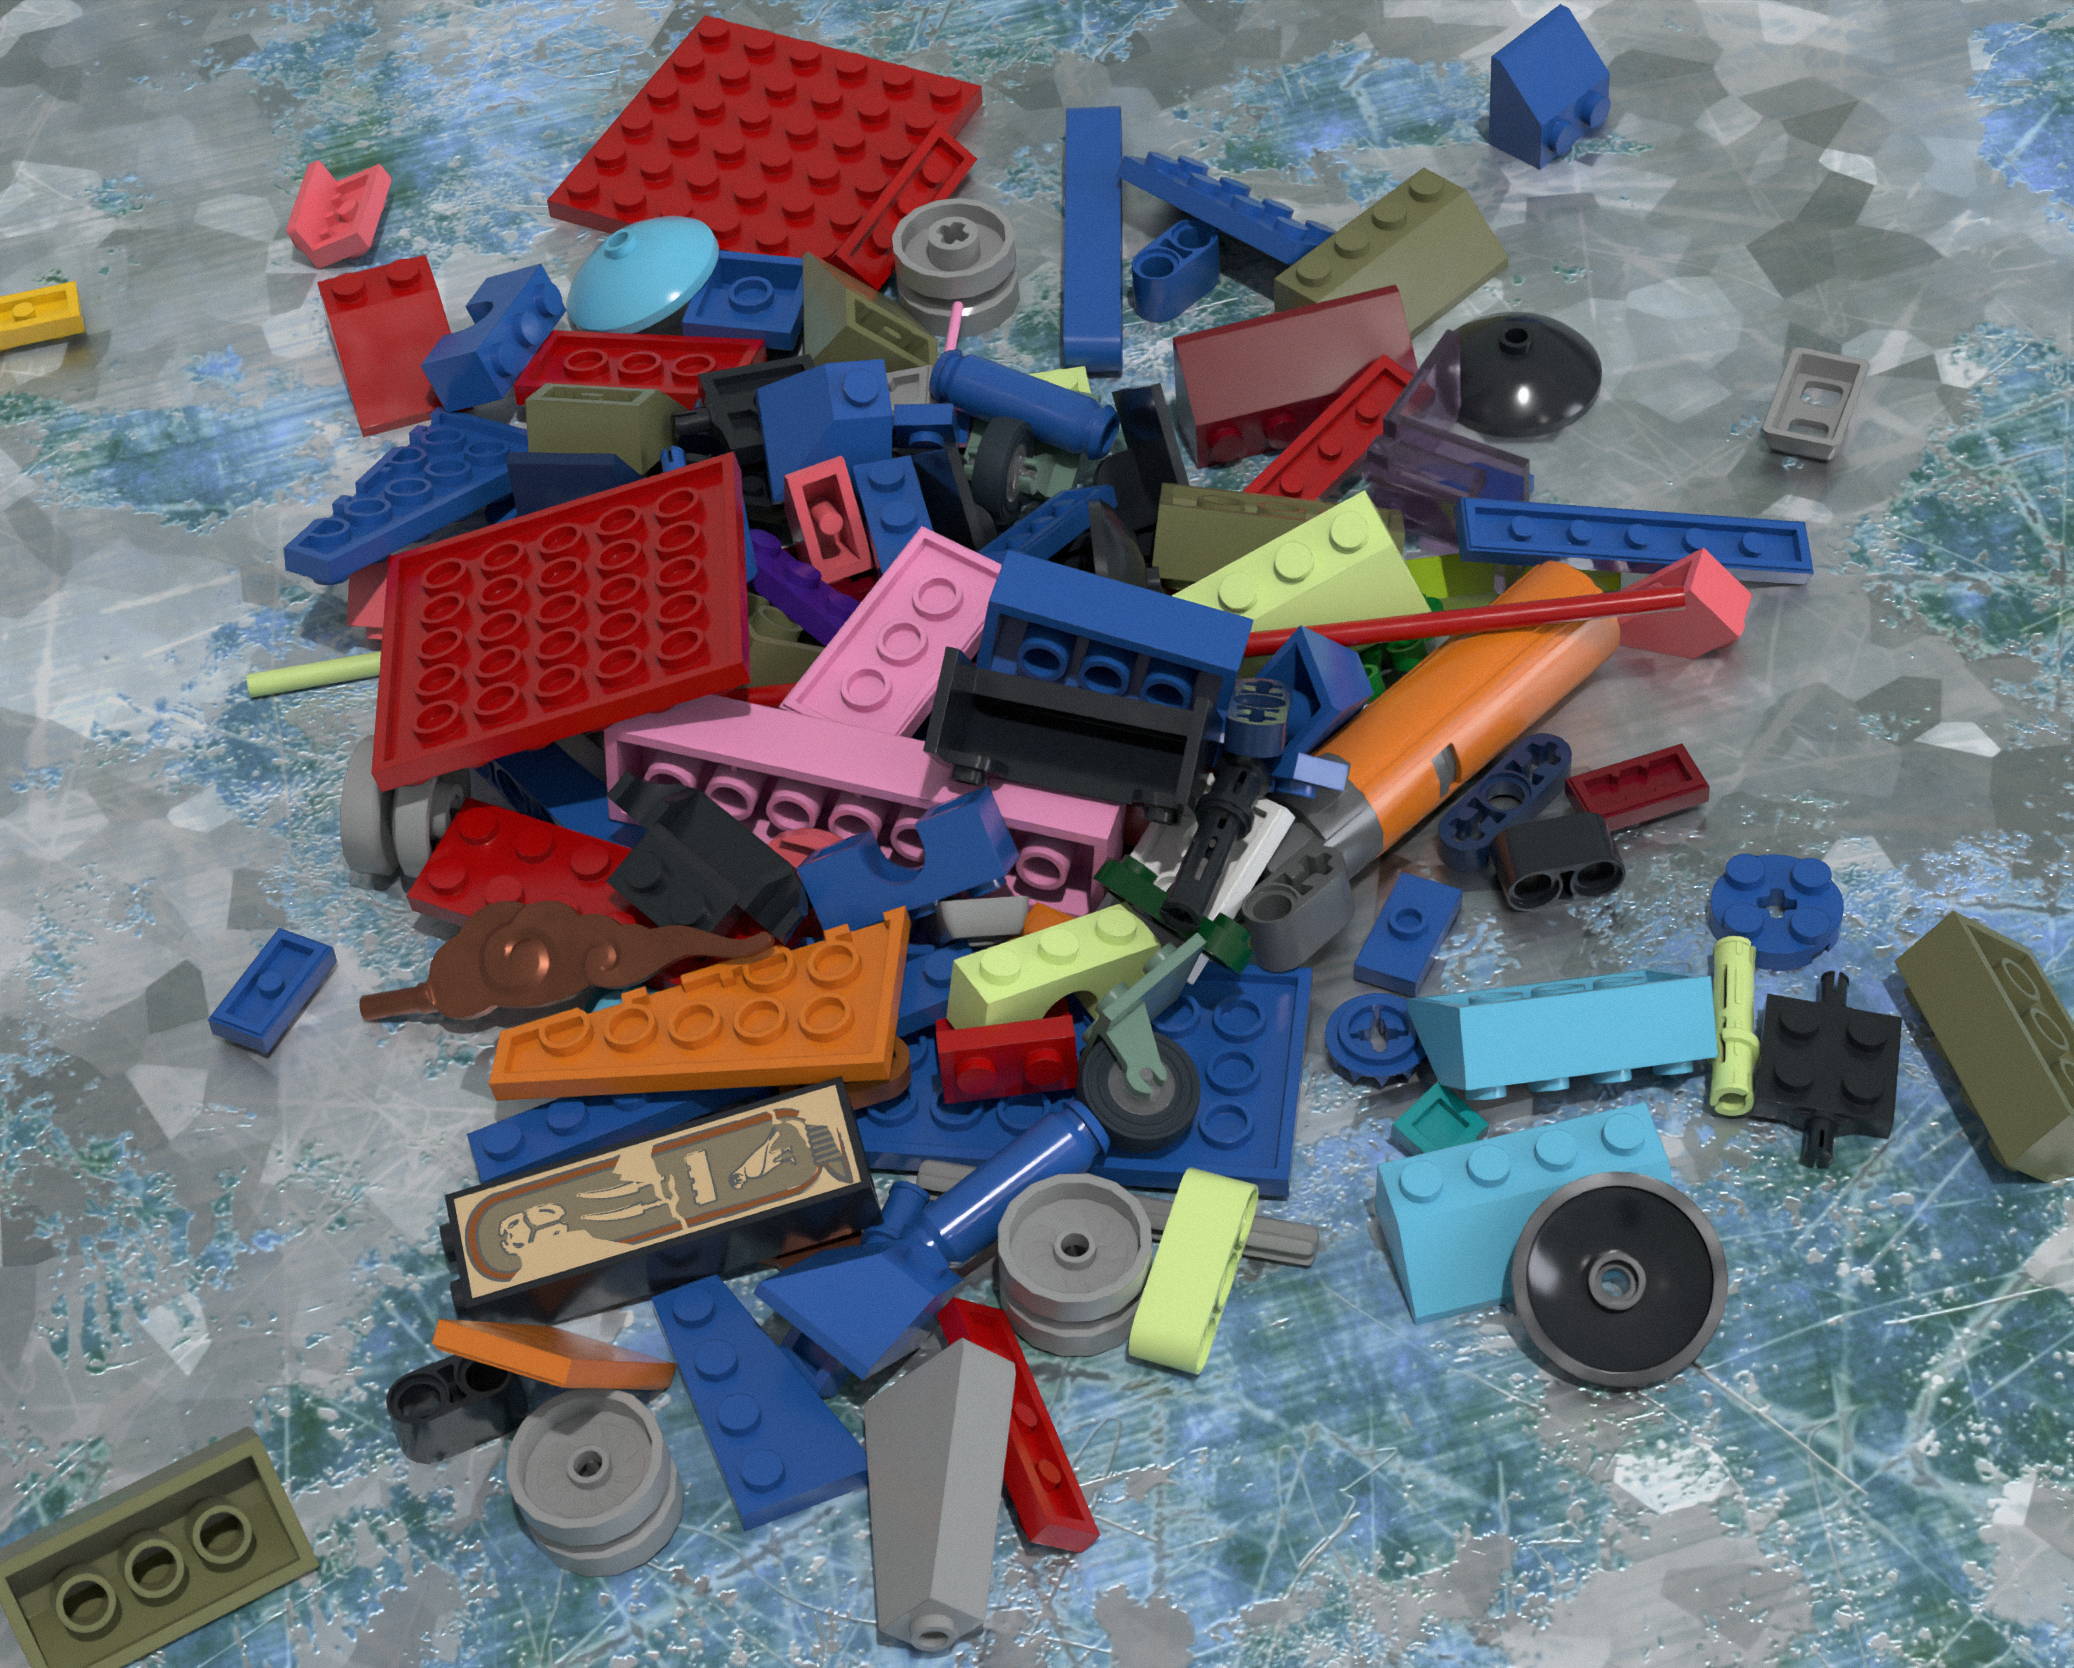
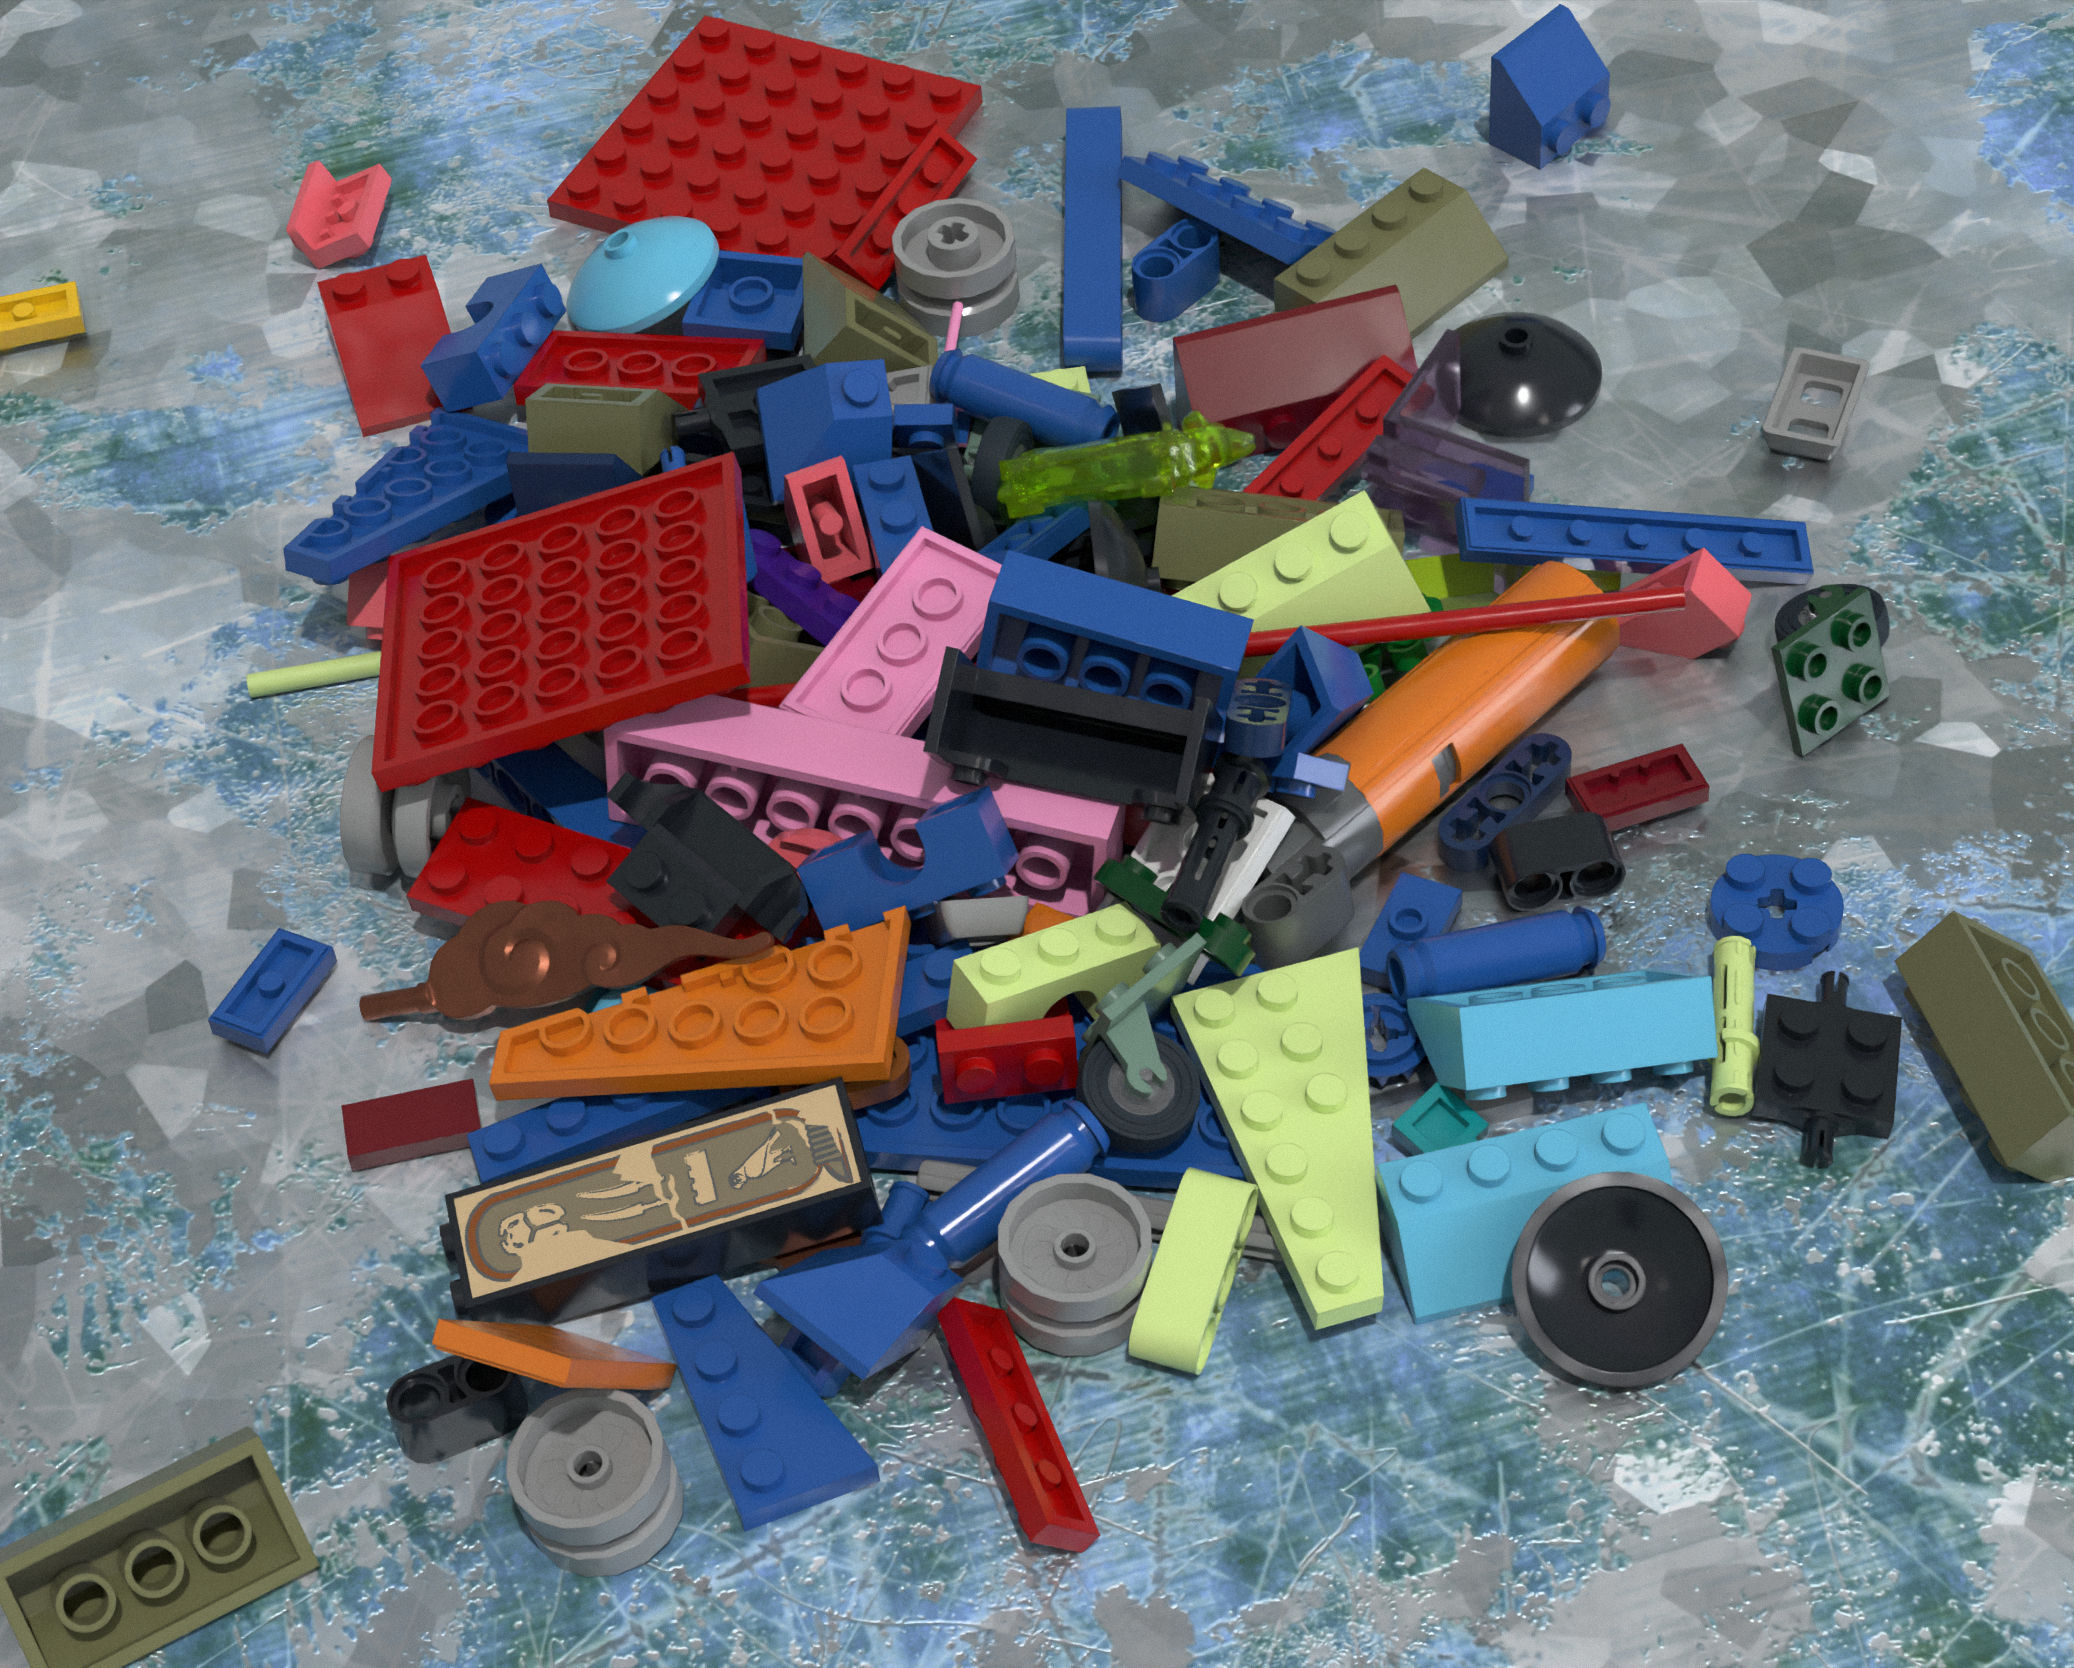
(410, 1124): none -> dark red tile
(937, 1492): light grey slope -> none
(1121, 466): none -> clear neon green animal
(1294, 1100): none -> yellowish green wing
(1497, 955): none -> blue axle
(1830, 660): none -> dark green plate

